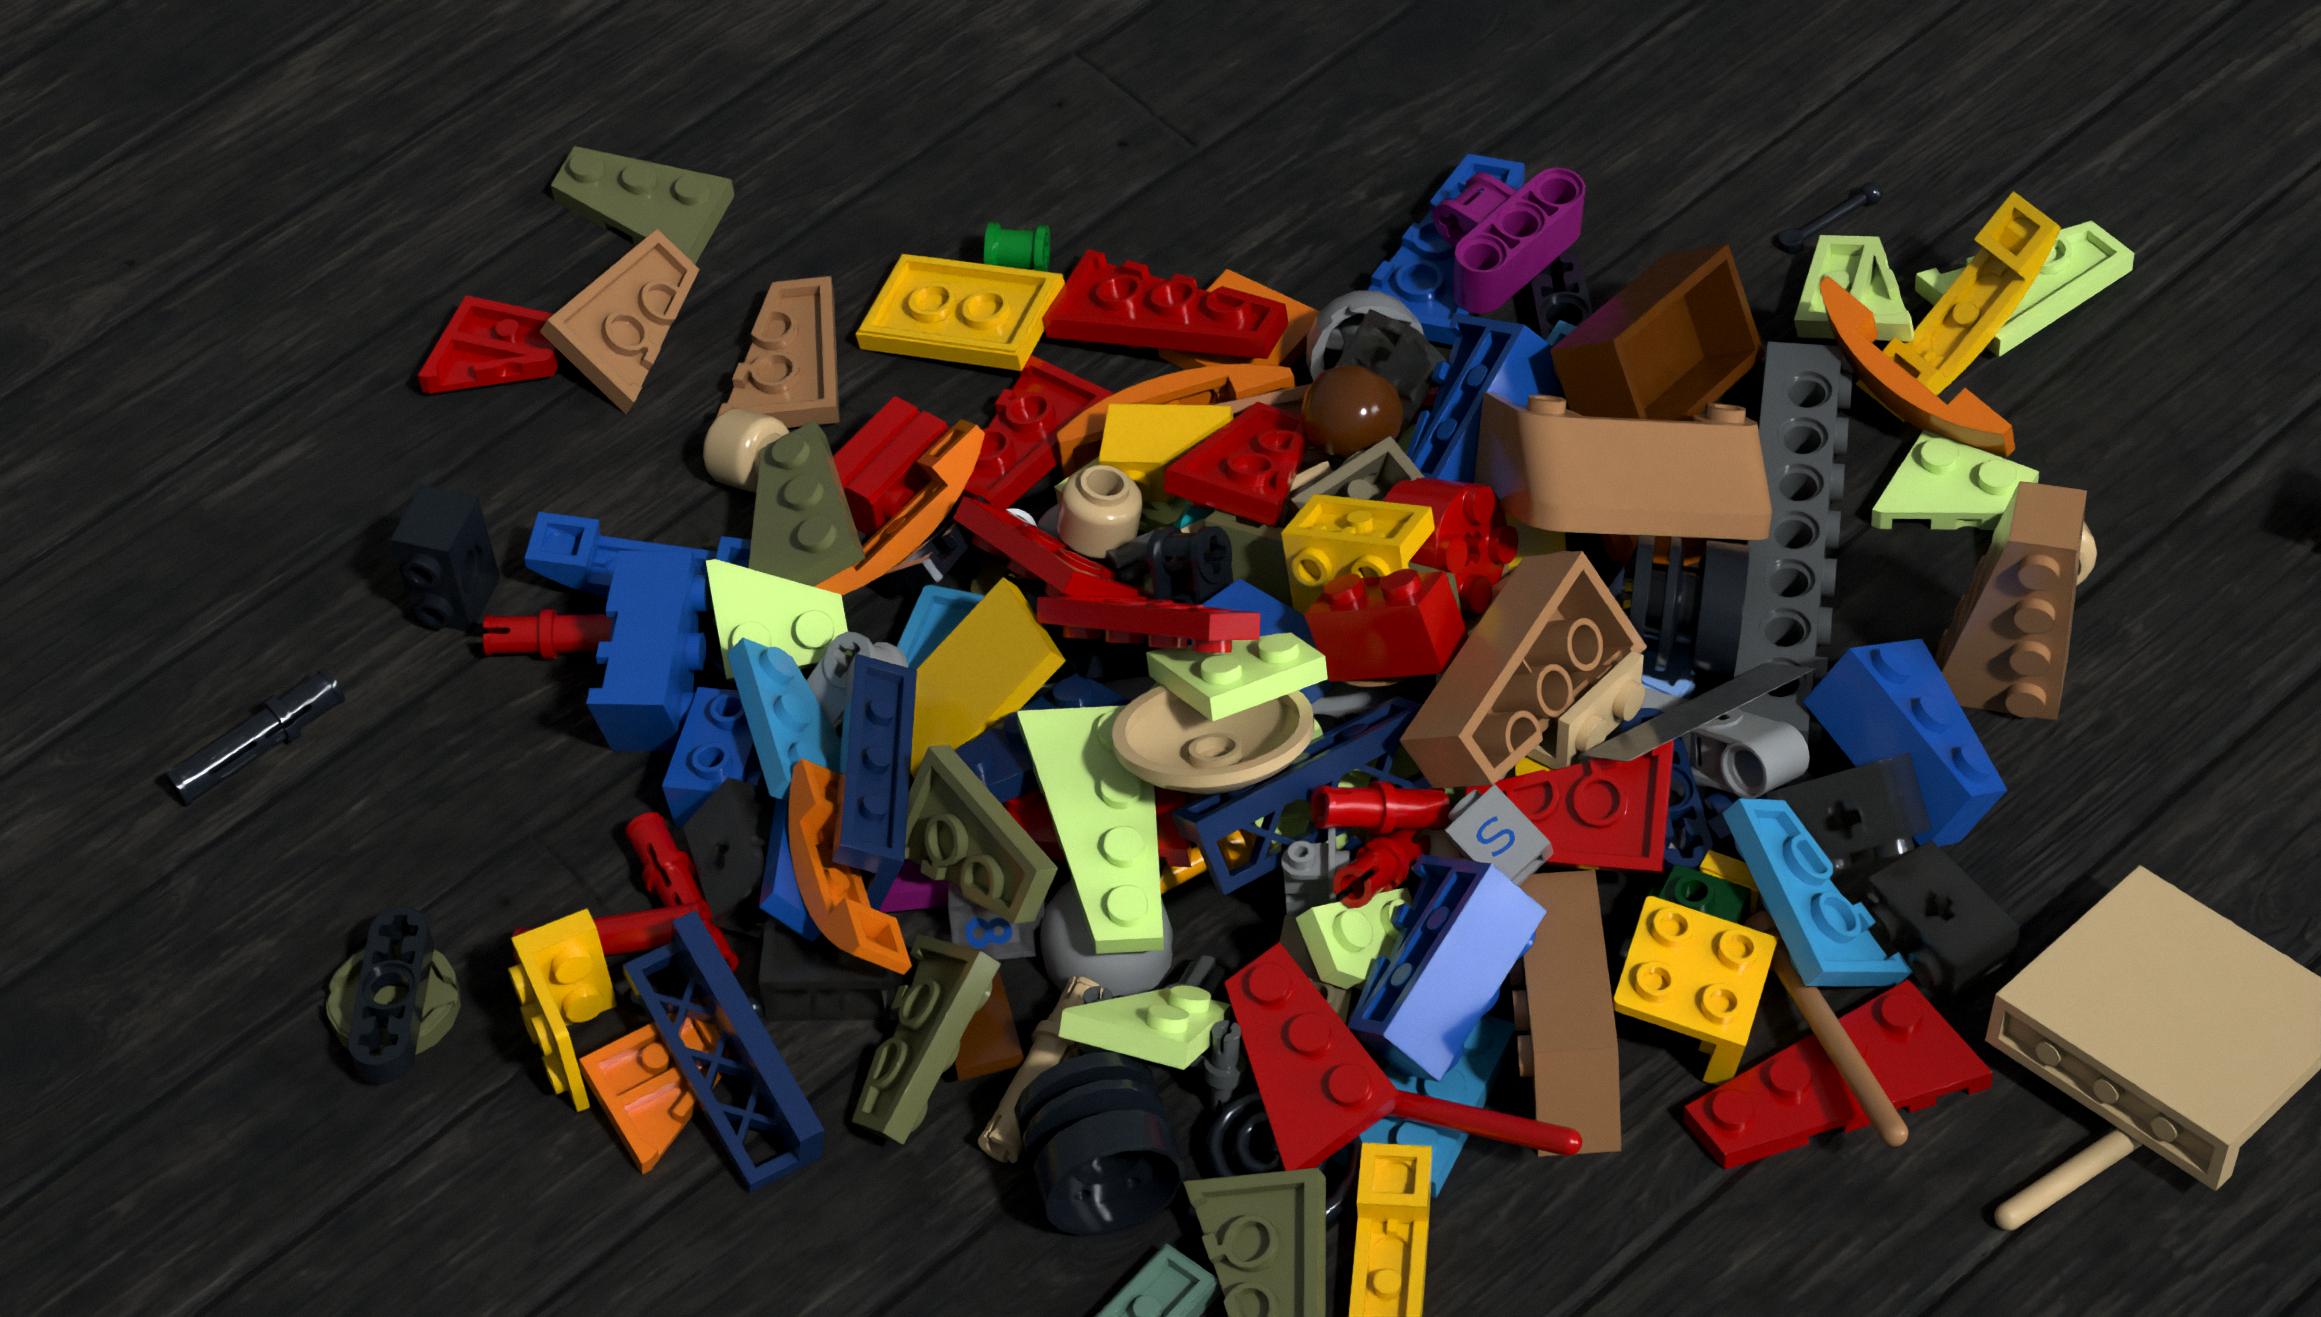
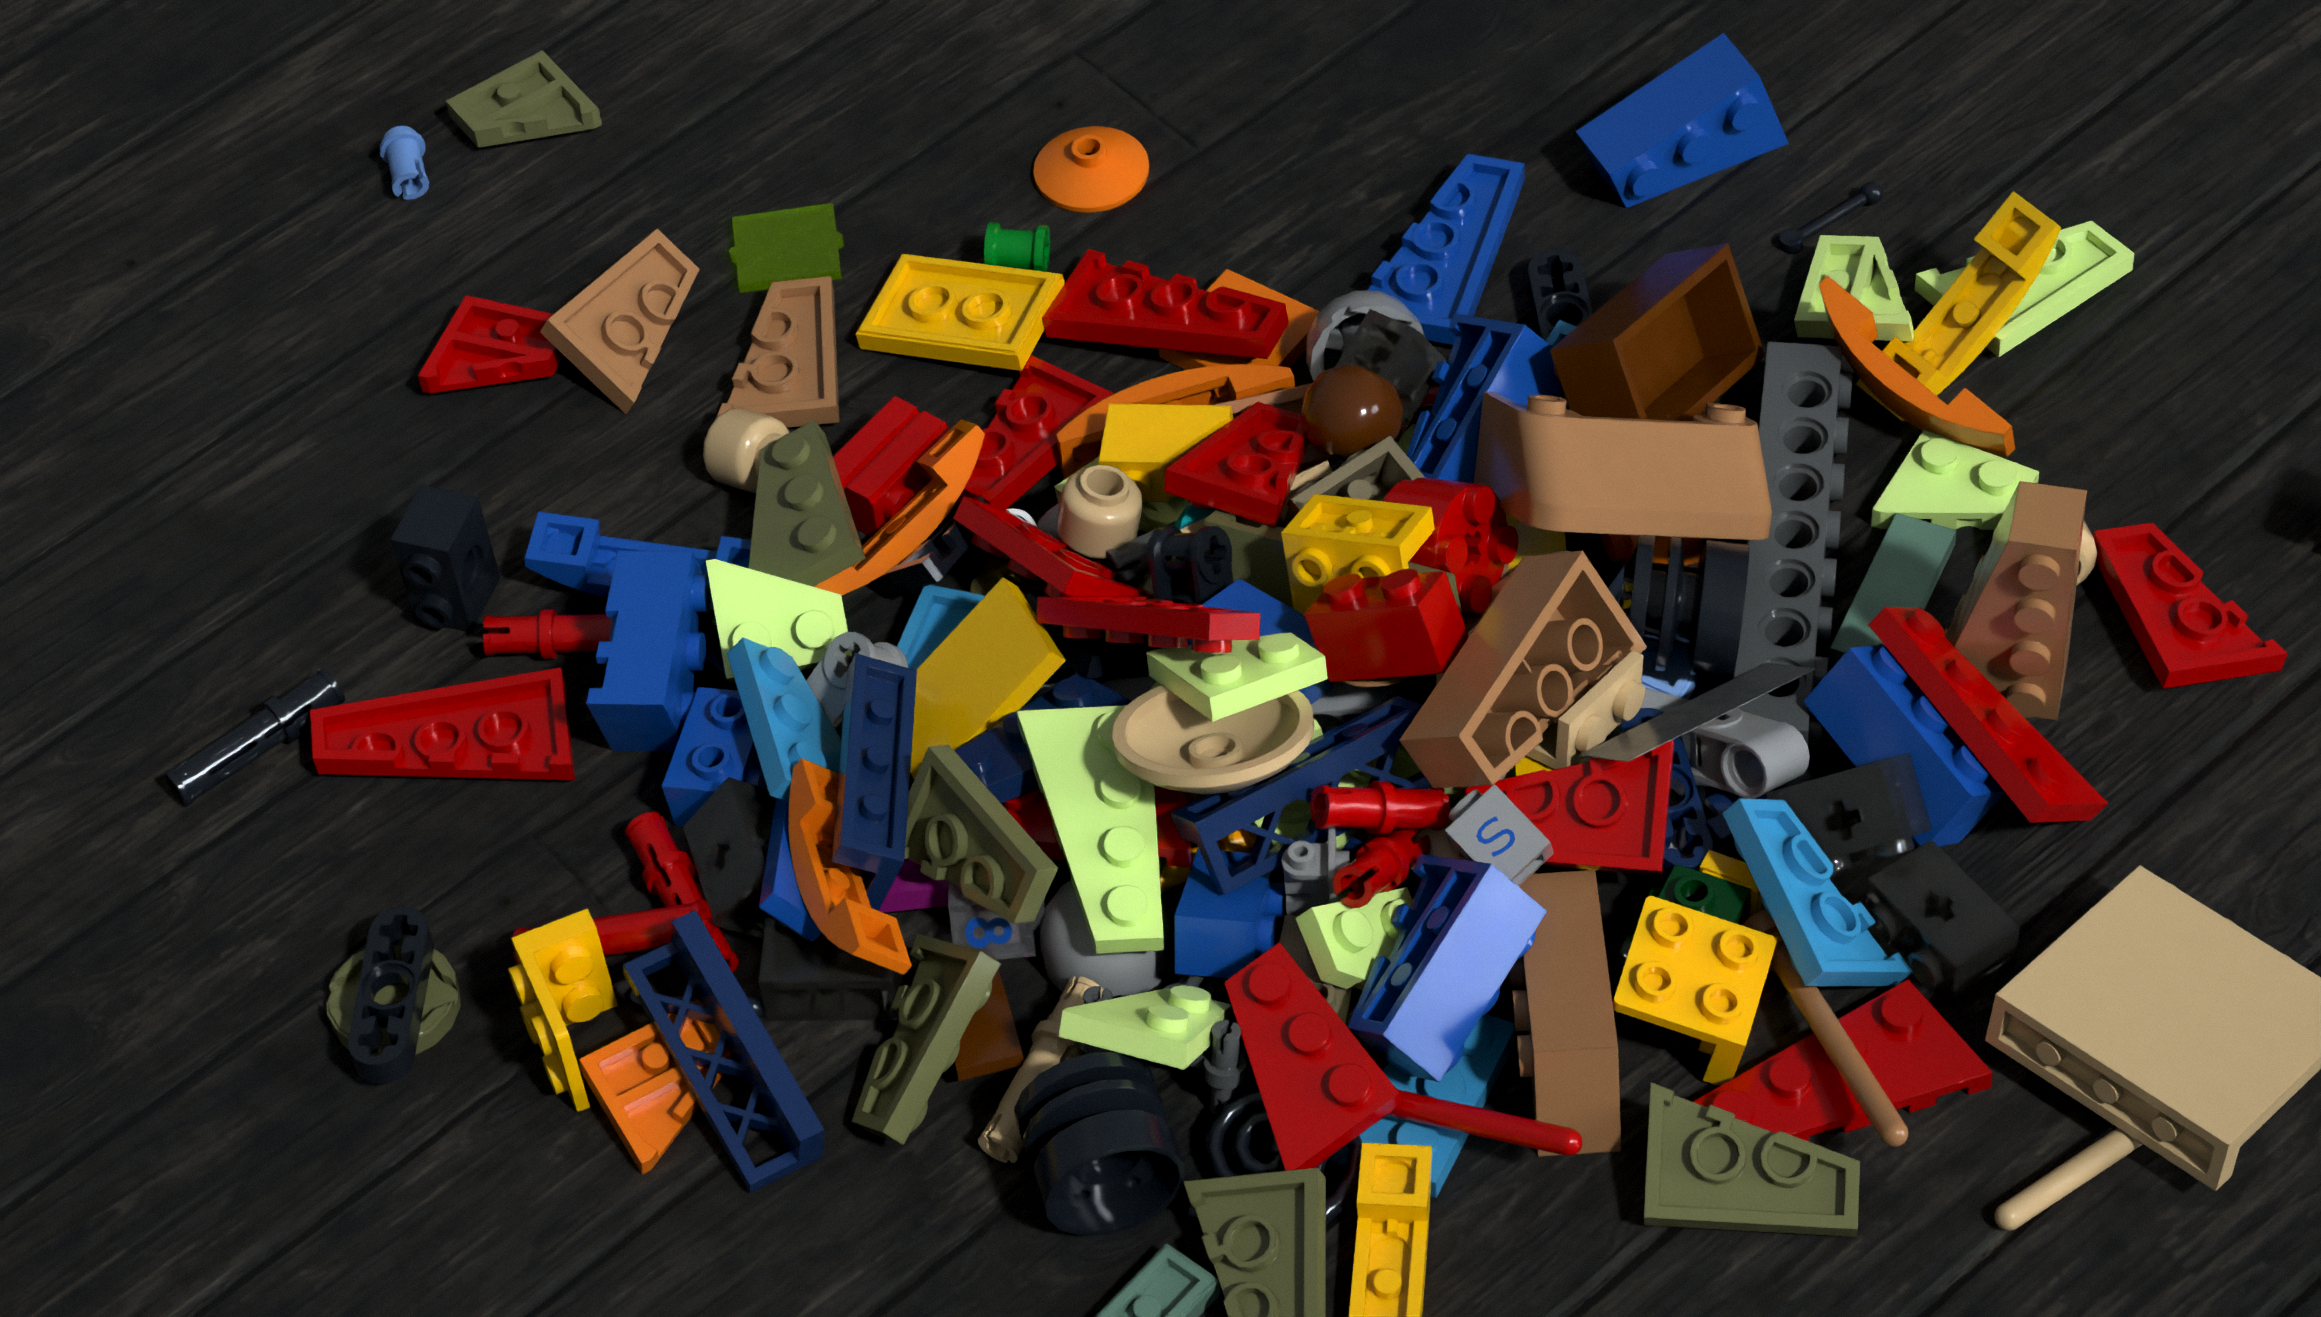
(403, 152): none -> medium blue pin
(459, 731): none -> red wing
(523, 104): none -> olive wing
(643, 197): olive wing -> none
(786, 246): none -> clear neon green piece
(1091, 169): none -> orange dish
(1225, 932): none -> blue brick
(1508, 233): magenta piece -> none
(1684, 125): none -> blue wedge
(1737, 1176): none -> olive wing
(1899, 576): none -> sand green tile
(2004, 742): none -> red wing
(2174, 615): none -> red wing

